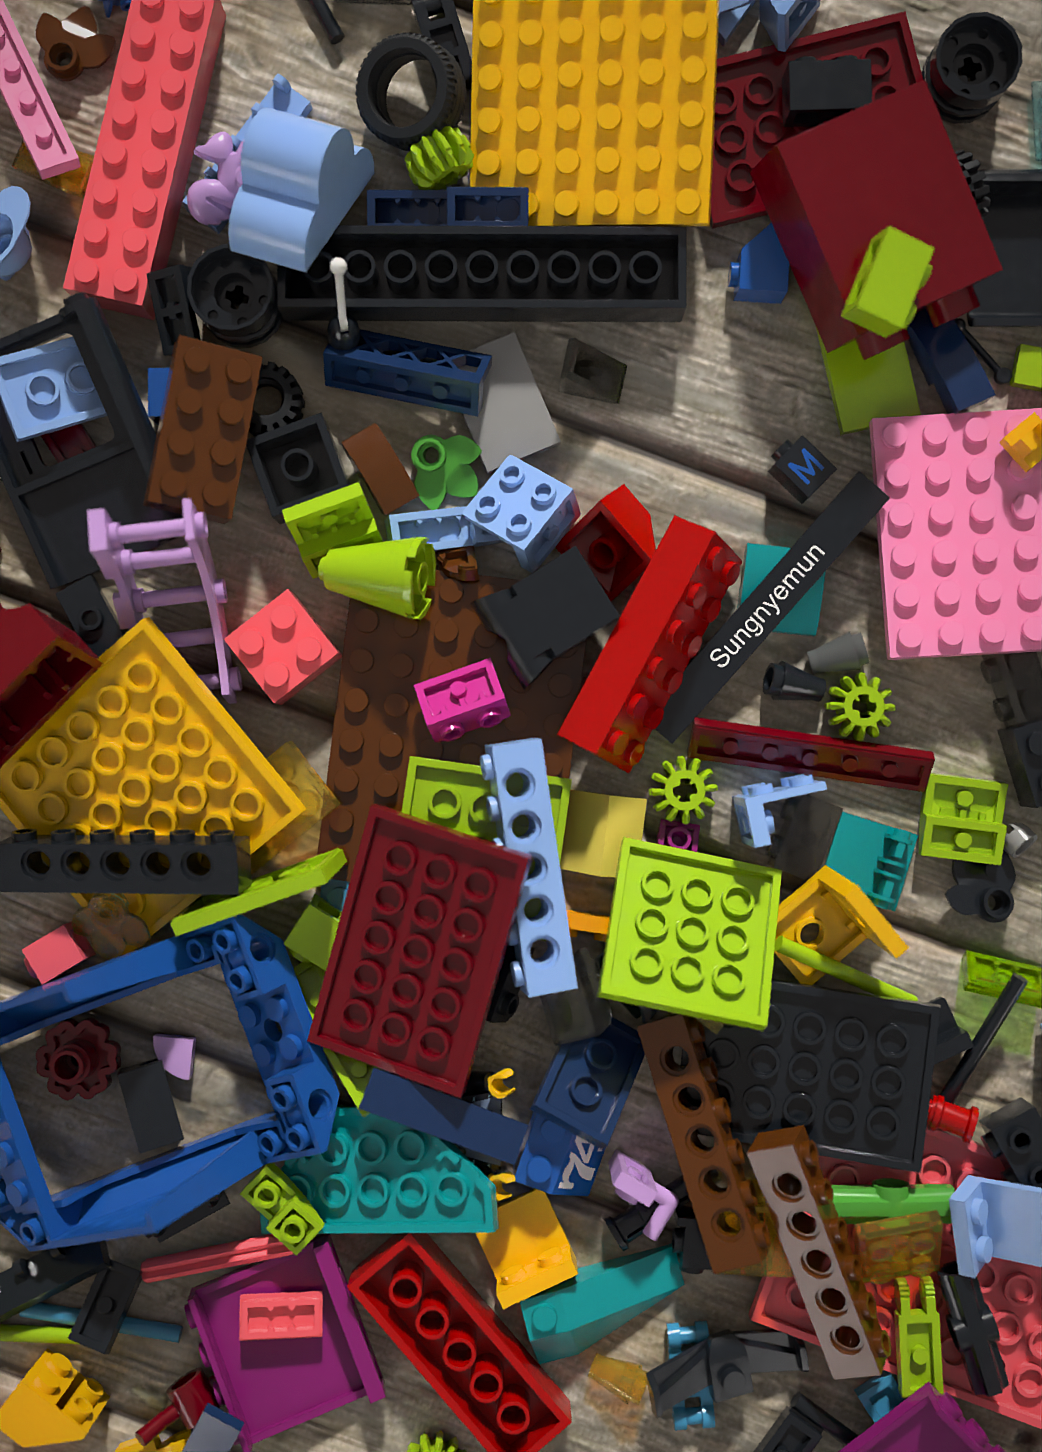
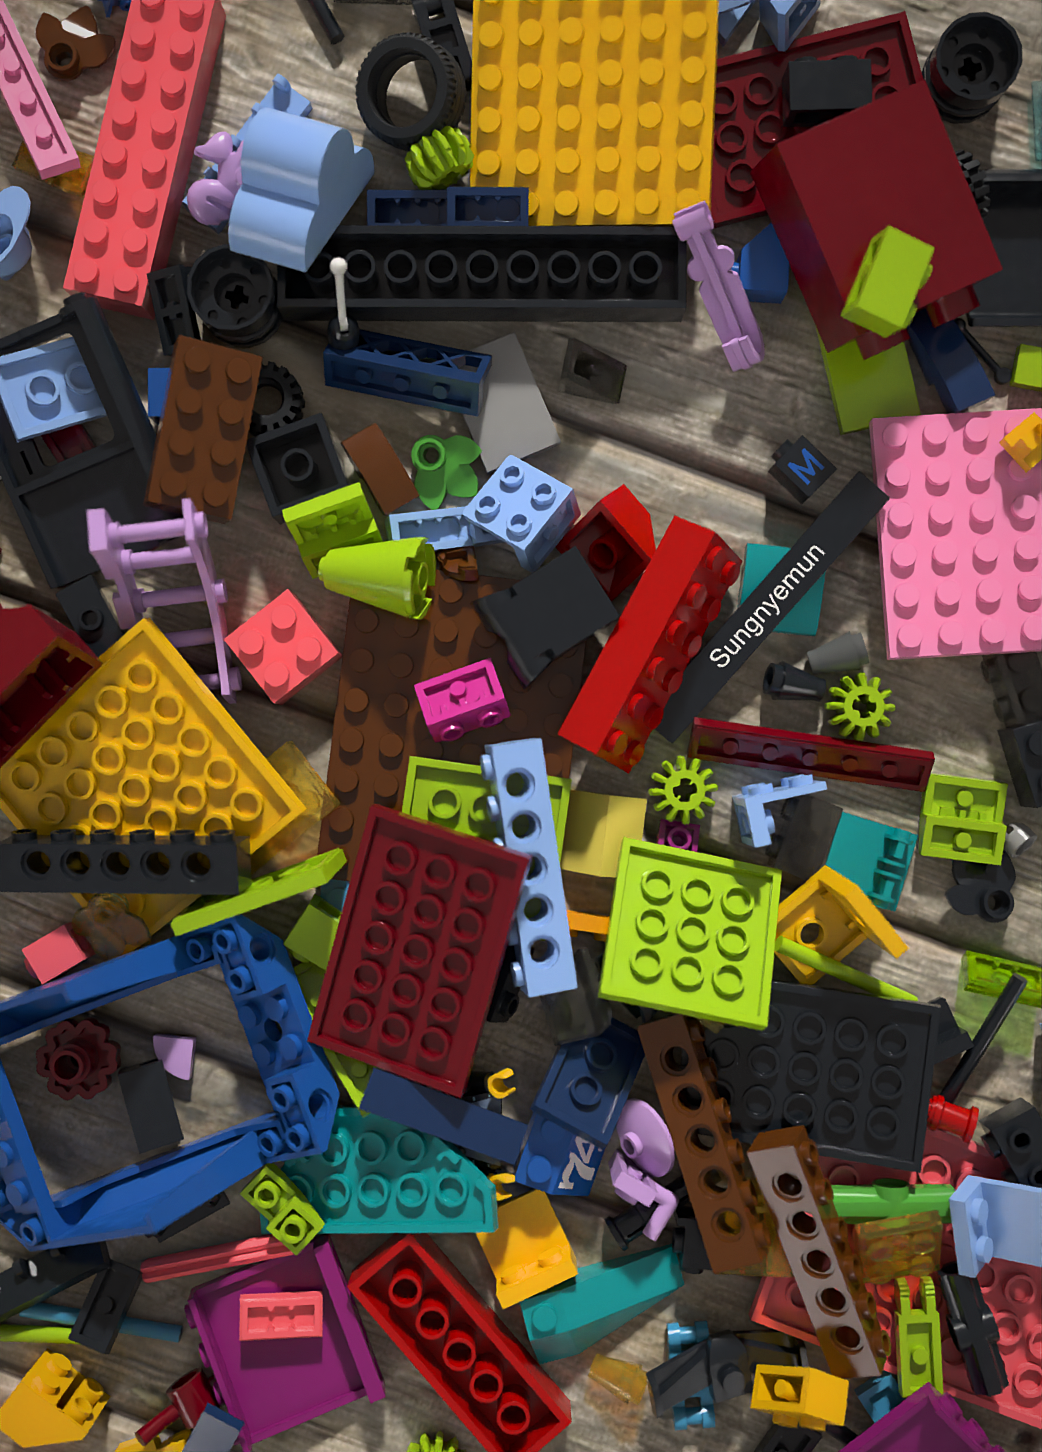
(645, 1138): none -> lavender dish
(720, 288): none -> lavender piece
(800, 1395): none -> yellow brick

